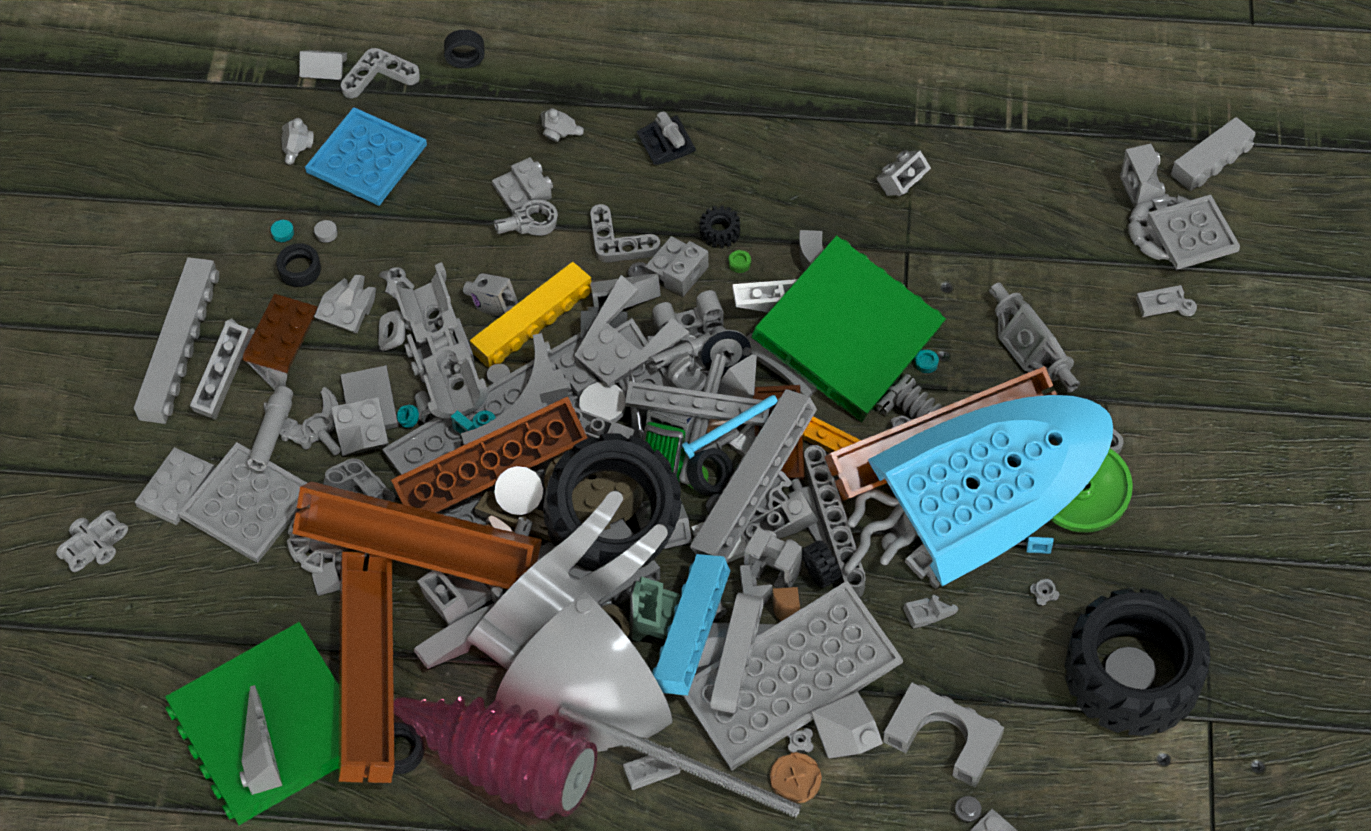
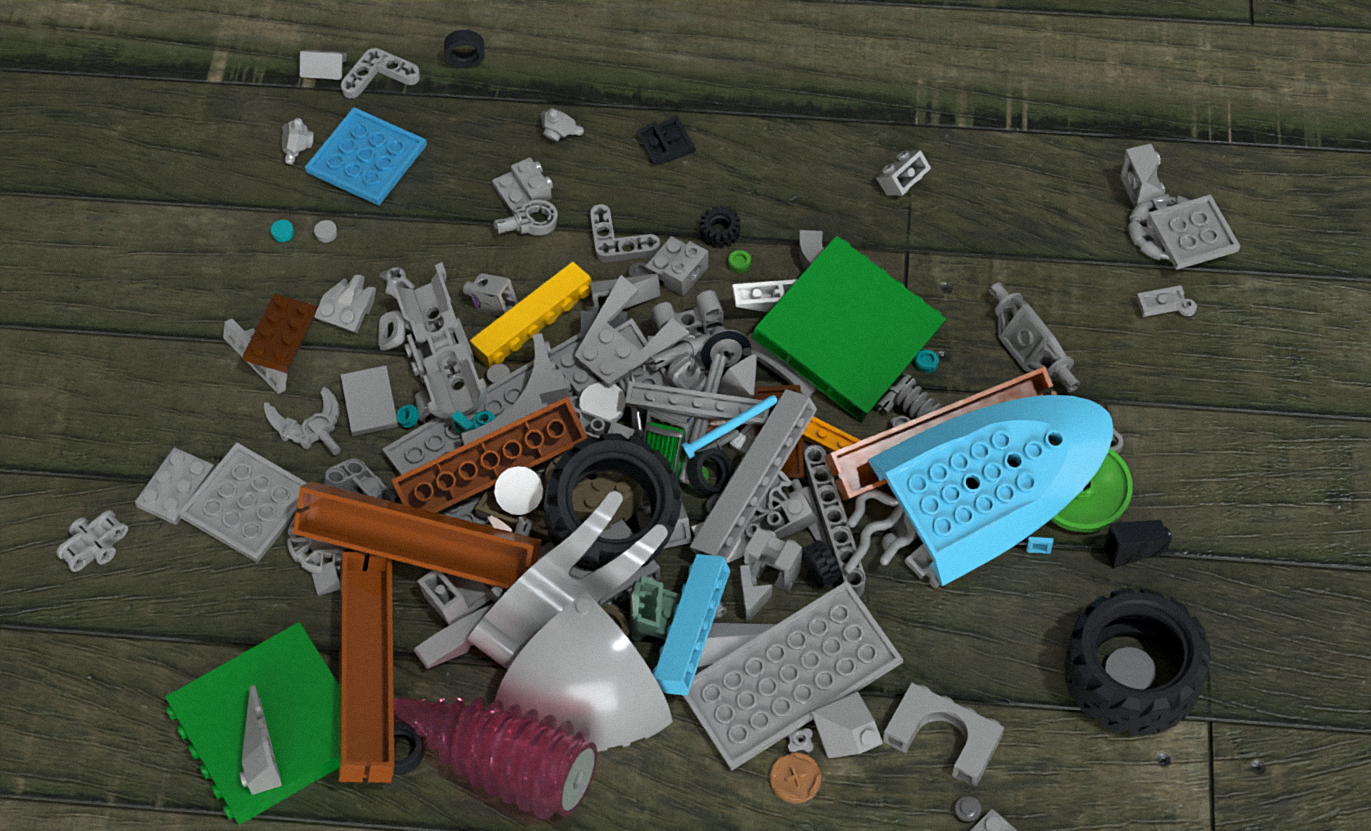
(176, 341): light grey brick -> none
(221, 370): light grey brick -> none
(276, 412): light grey piece -> none
(295, 251): black tyre -> none
(360, 426): light grey slope -> none
(648, 770): light grey plate -> none
(670, 129): light grey axle -> none
(679, 760): light grey axle -> none
(737, 653): light grey beam -> none
(785, 602): medium nougat brick -> none
(927, 611): light grey slope -> none
(1044, 585): light grey plate -> none
(1136, 541): none -> black slope
(1213, 154): light grey brick -> none

